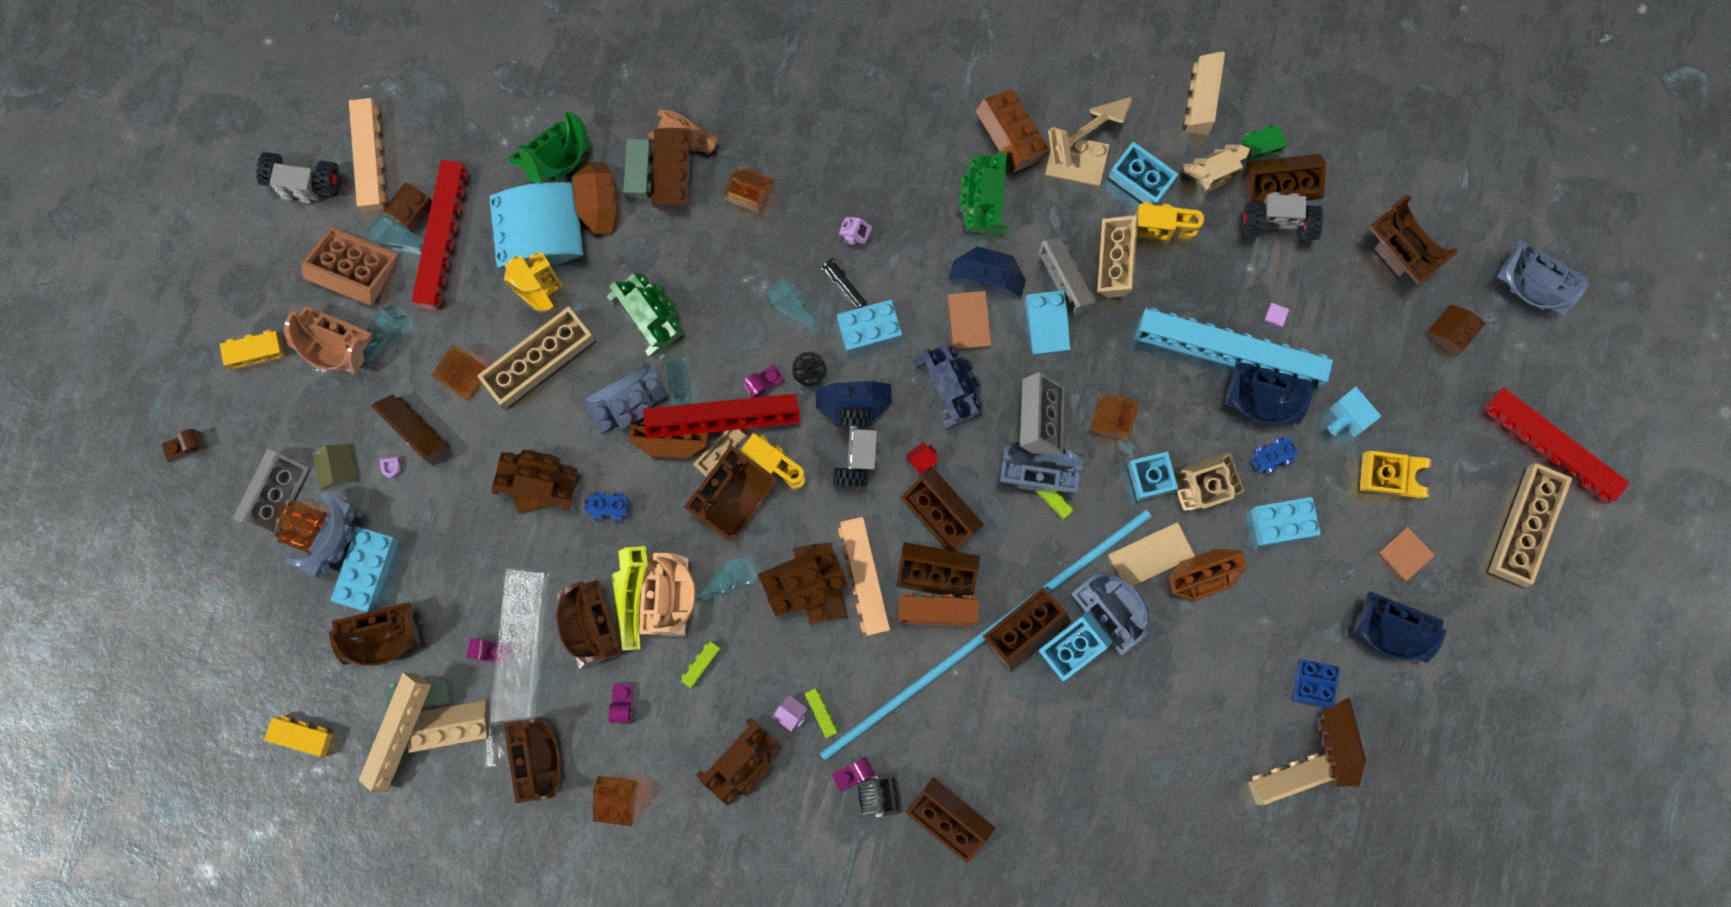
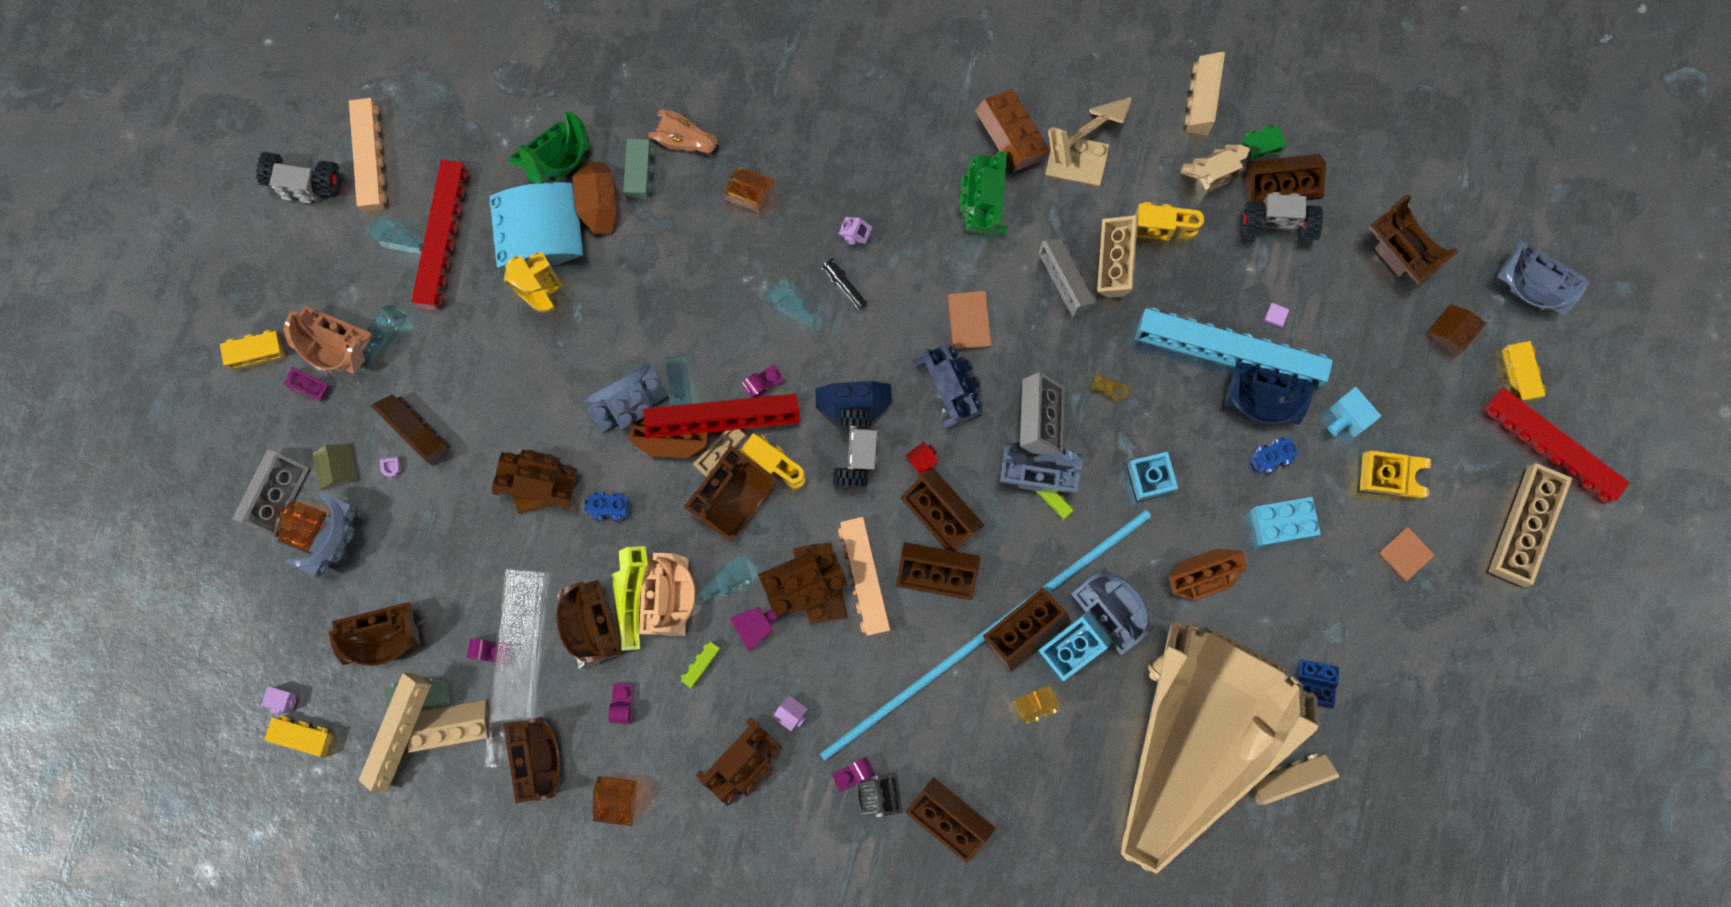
(187, 443): reddish brown plate -> none
(278, 700): none -> lavender brick
(305, 384): none -> magenta plate
(349, 265): nougat slope -> none
(364, 570): medium azure brick -> none
(408, 207): reddish brown slope -> none
(459, 372): clear orange slope -> none
(536, 358): tan brick -> none
(648, 307): green piece -> none
(671, 166): reddish brown slope -> none
(753, 626): none -> magenta torso
(809, 369): black wheel -> none
(823, 718): lime piece -> none
(869, 327): medium azure brick -> none
(938, 611): dark orange brick -> none
(989, 271): dark blue wedge -> none
(1036, 703): none -> clear yellow brick
(1047, 322): medium azure slope -> none
(1109, 387): none -> clear yellow connector
(1115, 416): clear orange slope -> none
(1143, 175): medium azure brick -> none
(1151, 555): tan tile -> none
(1208, 482): tan slope -> none
(1211, 736): none -> tan piece
(1342, 744): reddish brown slope -> none
(1397, 628): dark blue piece -> none
(1524, 371): none -> yellow brick

